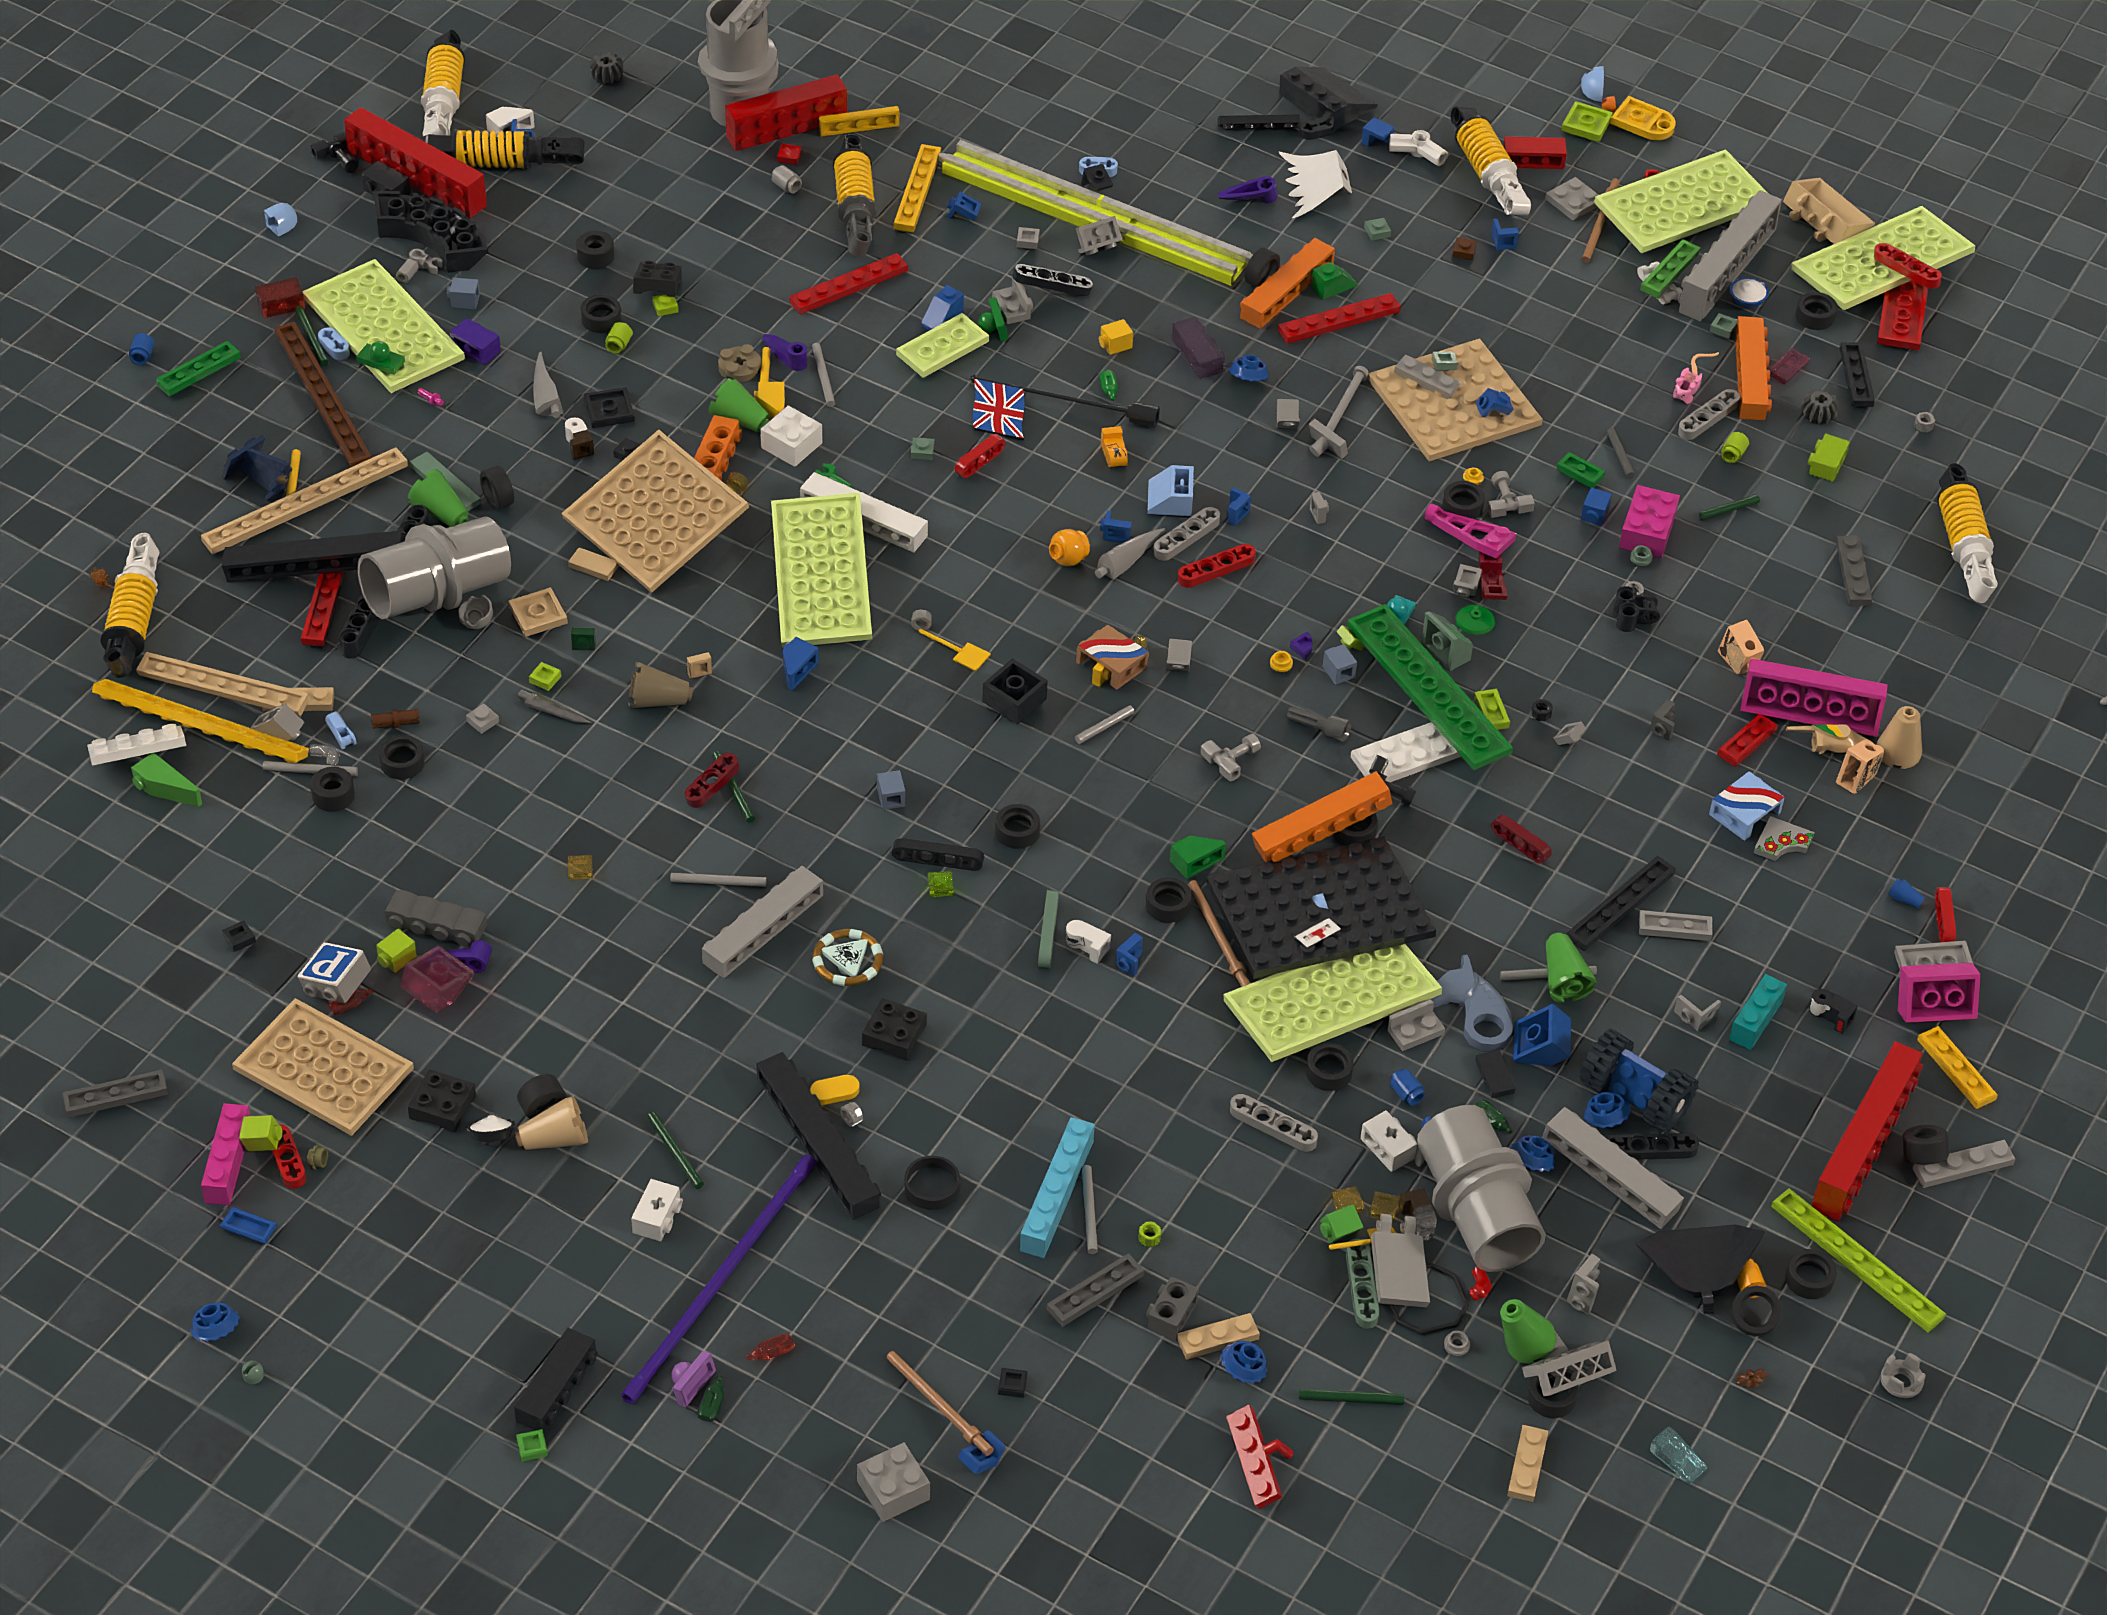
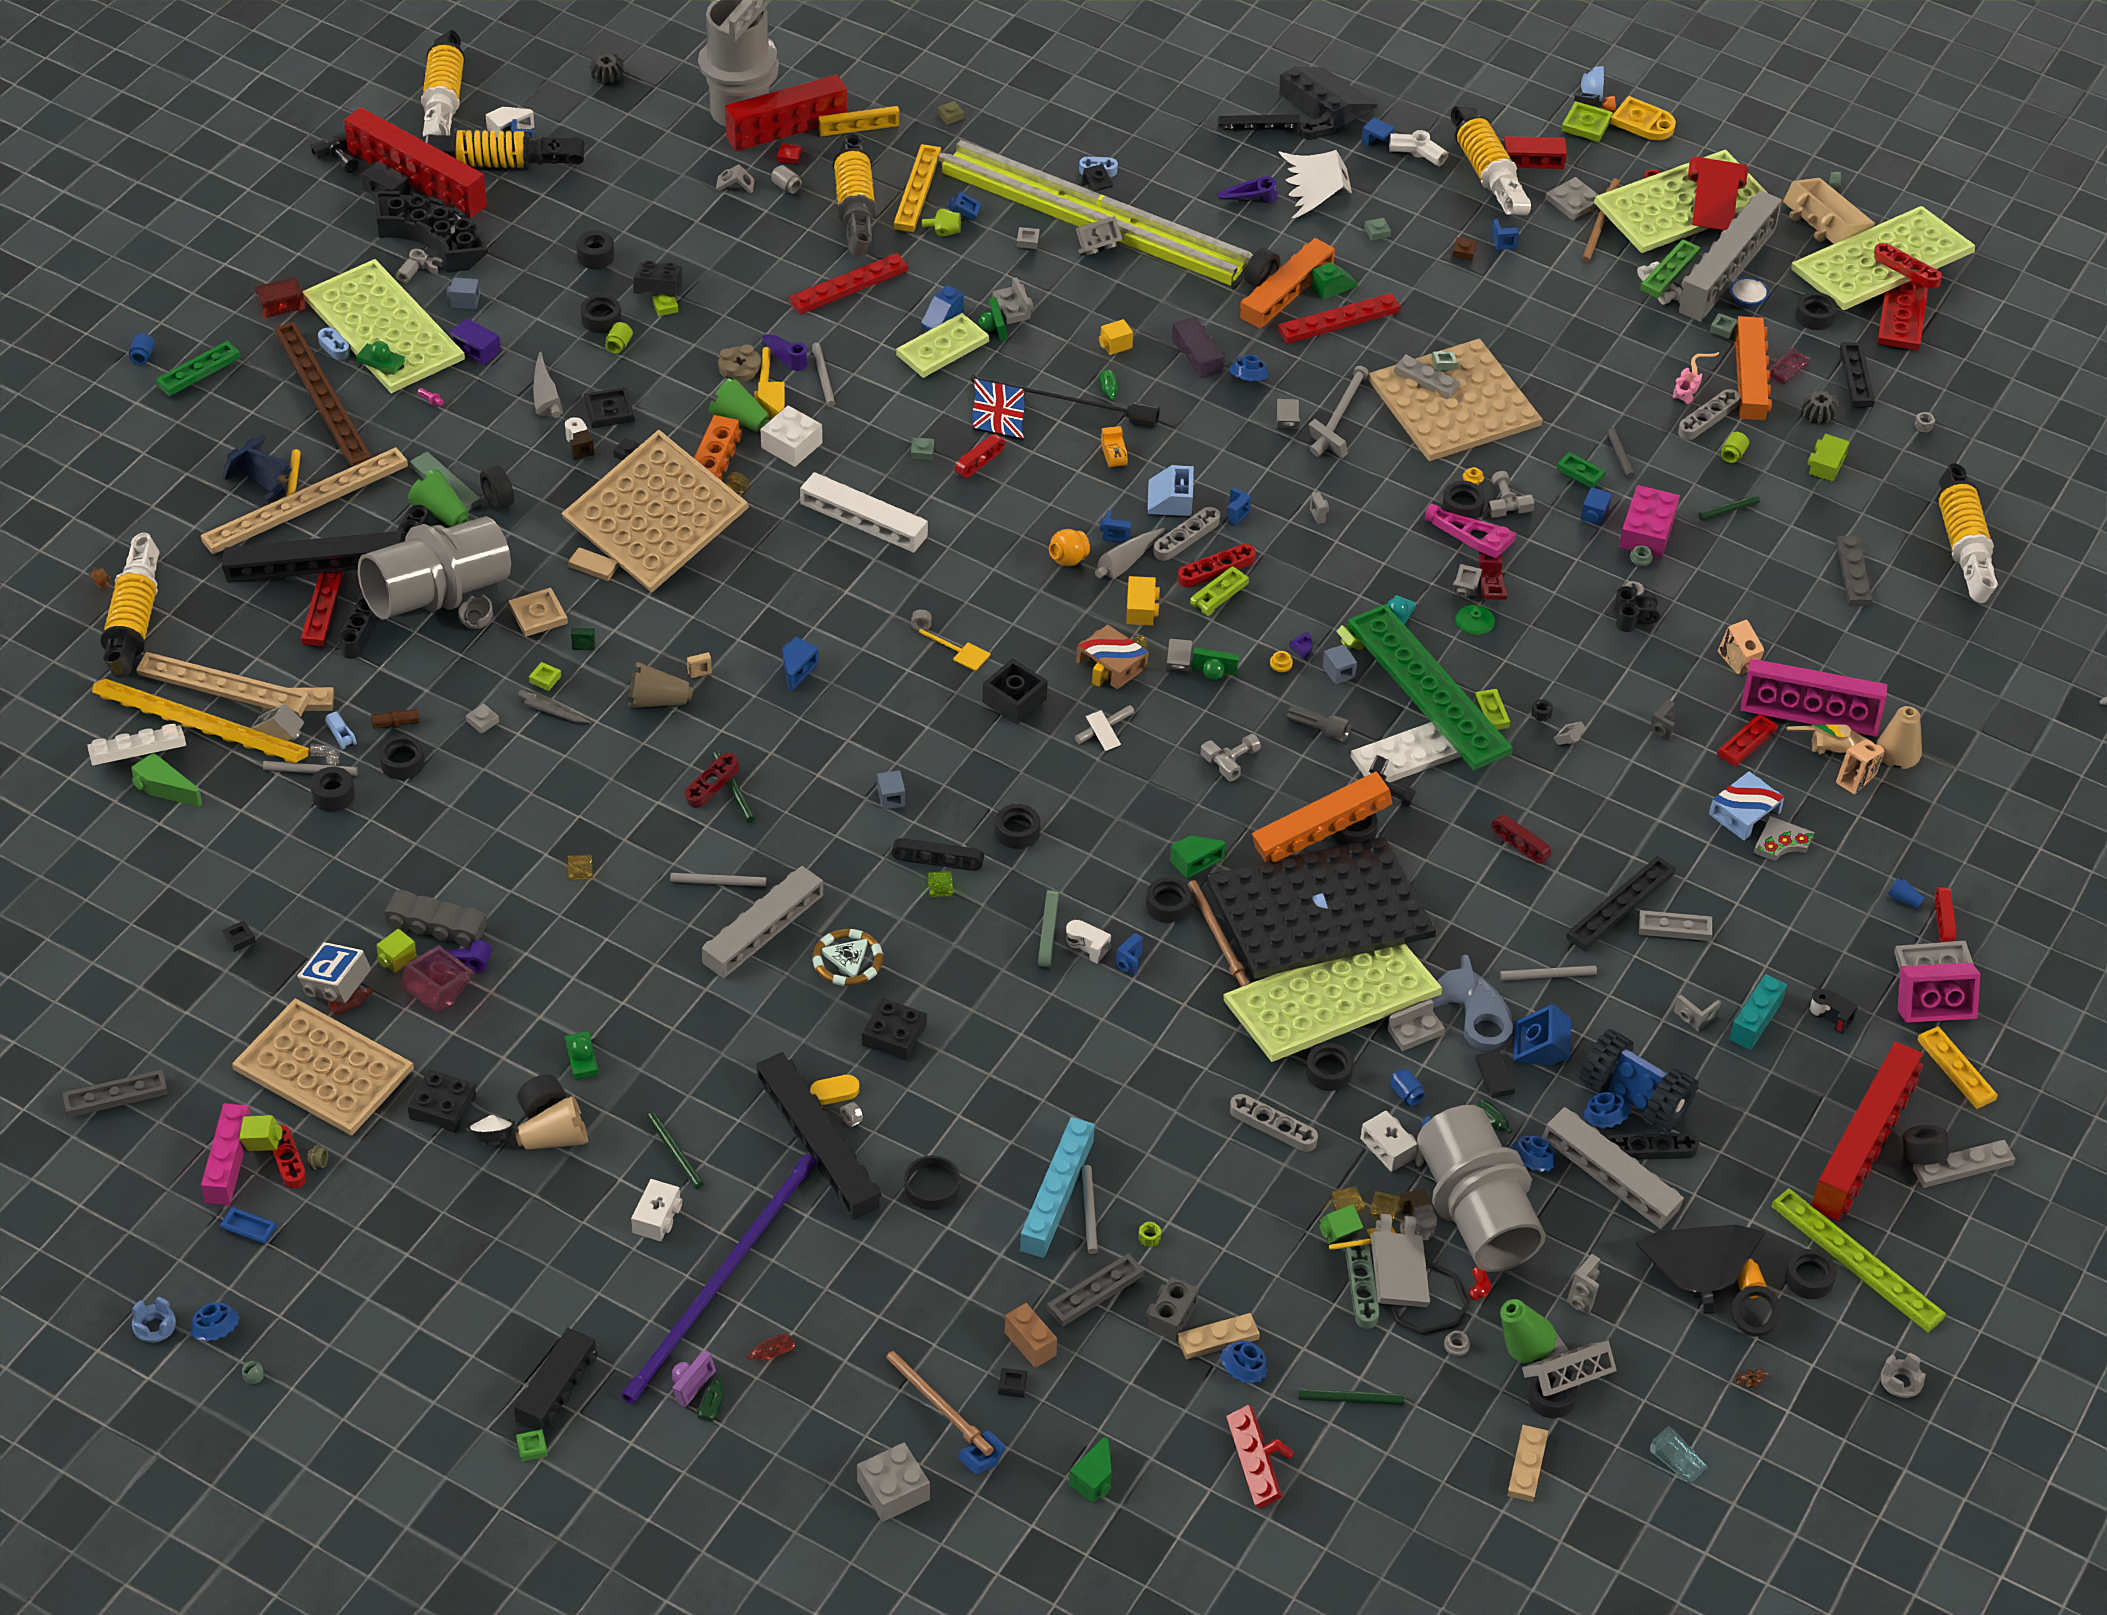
(144, 1314): none -> medium blue piece
(280, 218): light blue brick -> none
(311, 336): dark green bar -> none
(581, 1055): none -> green tile
(735, 174): none -> light grey bracket
(821, 569): yellowish green plate -> none
(830, 472): green bar -> none
(945, 222): none -> lime piece
(950, 112): none -> olive plate
(1030, 1335): none -> medium nougat brick
(1052, 280): black beam -> none
(1093, 1472): none -> green slope
(1103, 730): none -> white sticker
(1141, 601): none -> yellow brick
(1215, 663): none -> green tile
(1219, 590): none -> lime plate
(1317, 932): white sticker -> none
(1445, 641): sand green slope -> none
(1495, 401): blue bracket -> none
(1567, 970): bright green cone -> none
(1587, 98): none -> black plate
(1716, 191): none -> red piece
(1835, 180): none -> sand green axle

